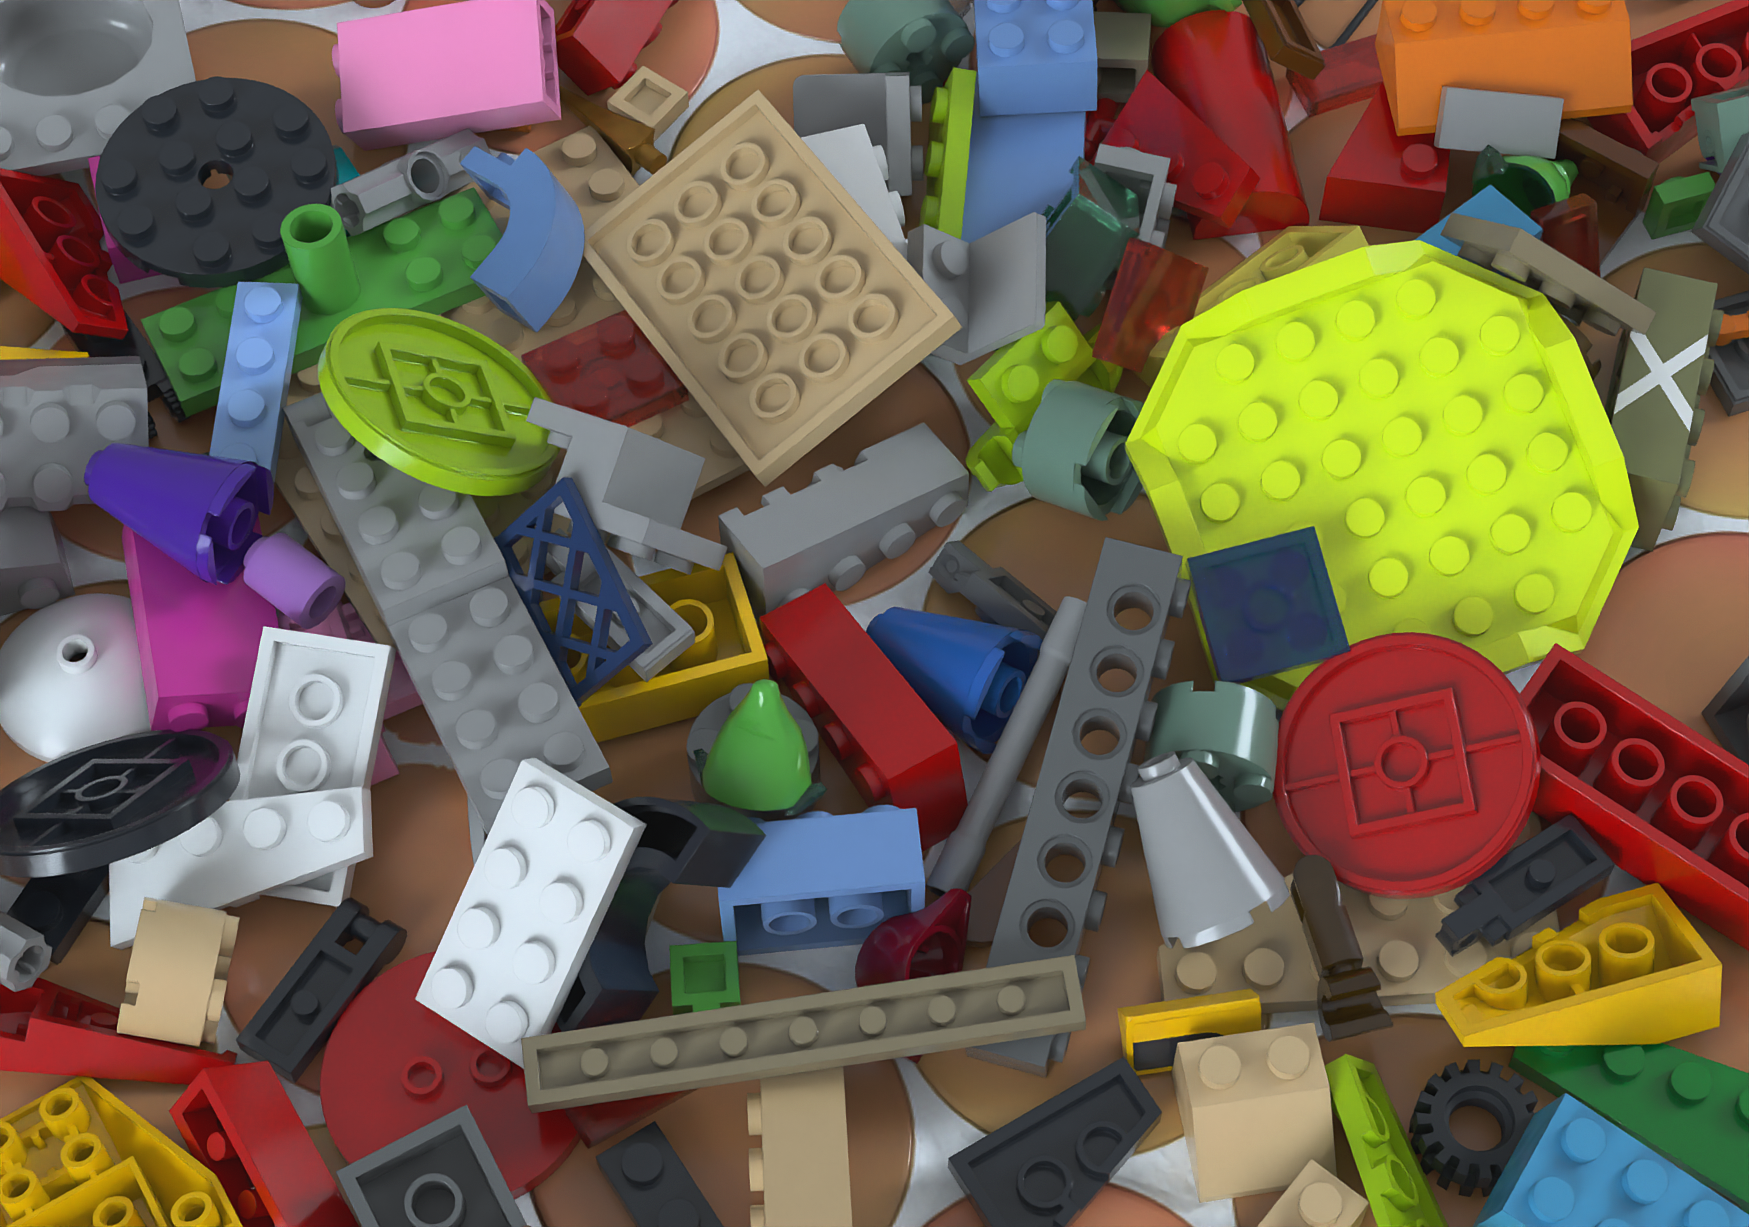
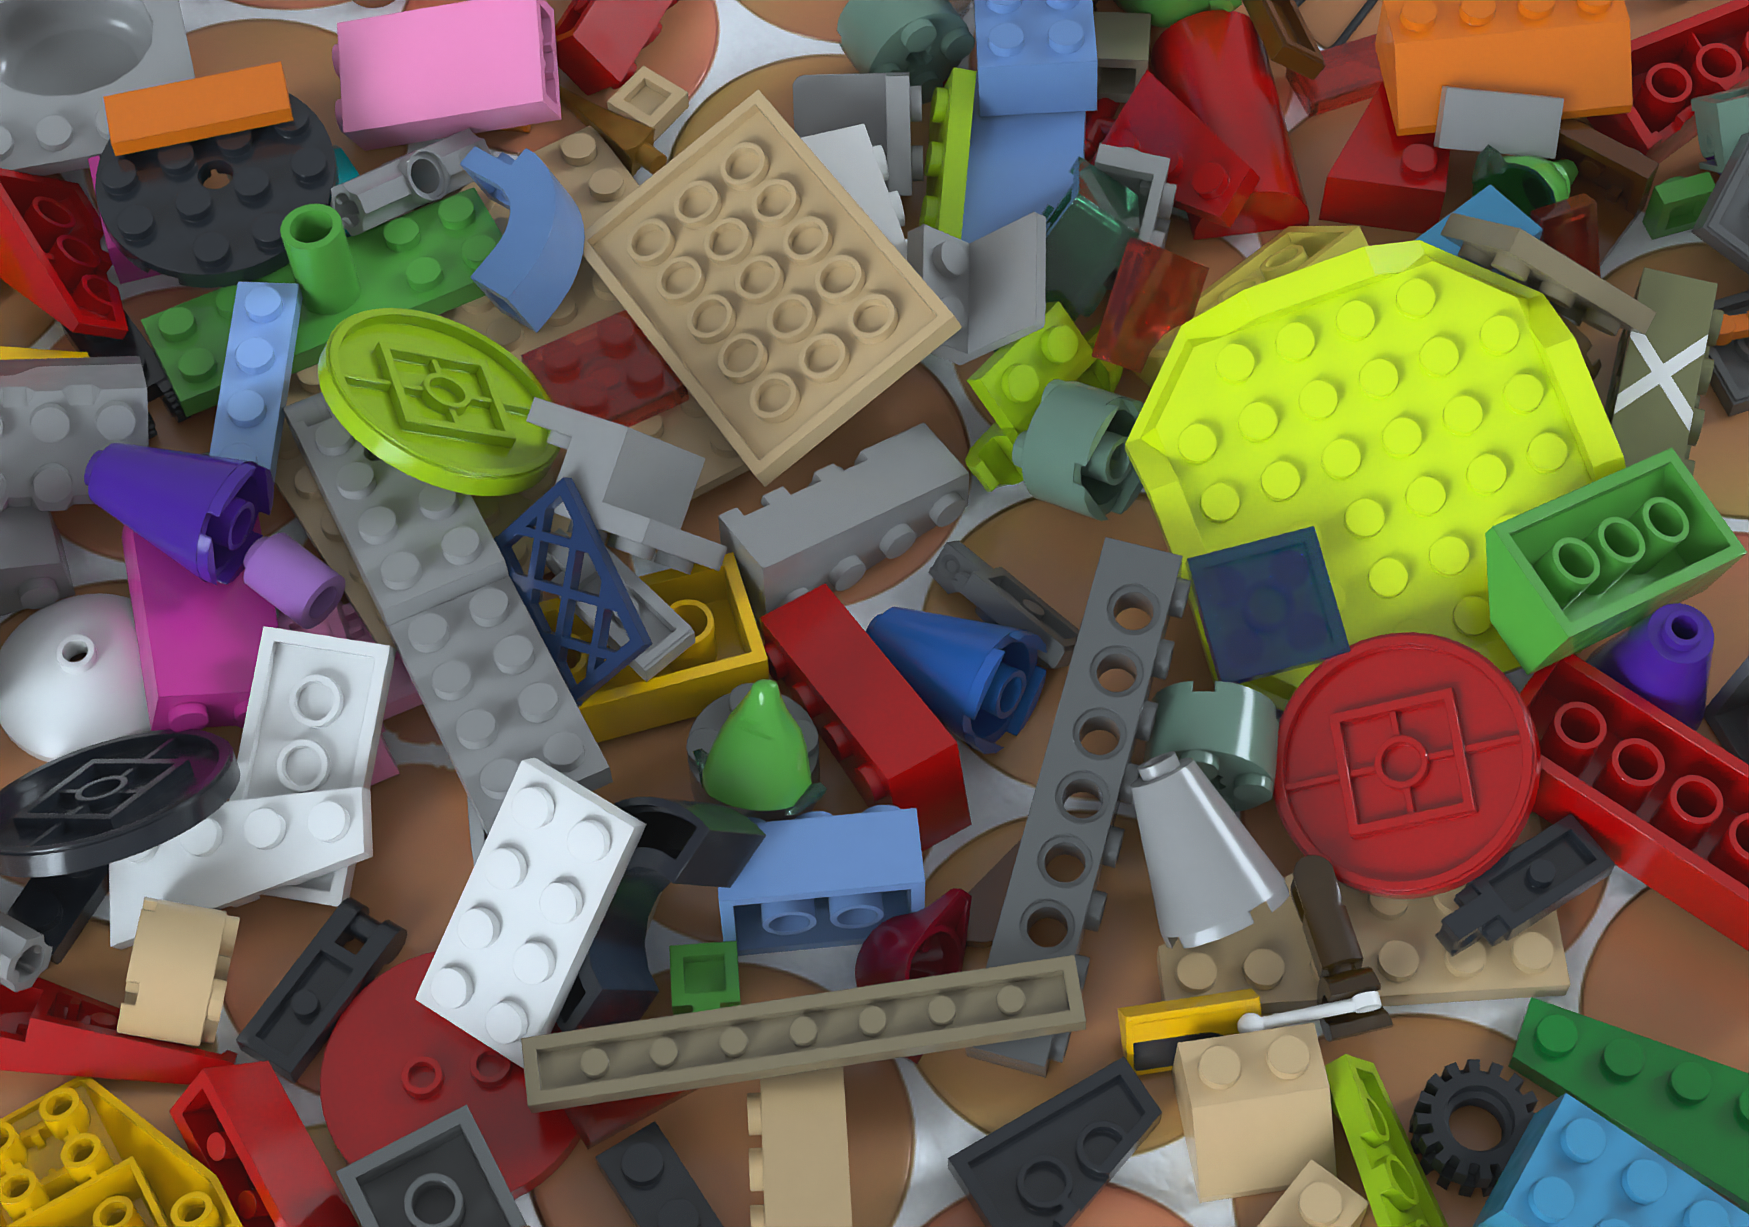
(198, 108): none -> orange tile
(968, 842): light grey piece -> none
(1359, 1003): none -> white hinge
(1603, 559): none -> bright green slope
(1611, 978): yellow wedge -> none
(1663, 660): none -> dark purple cone

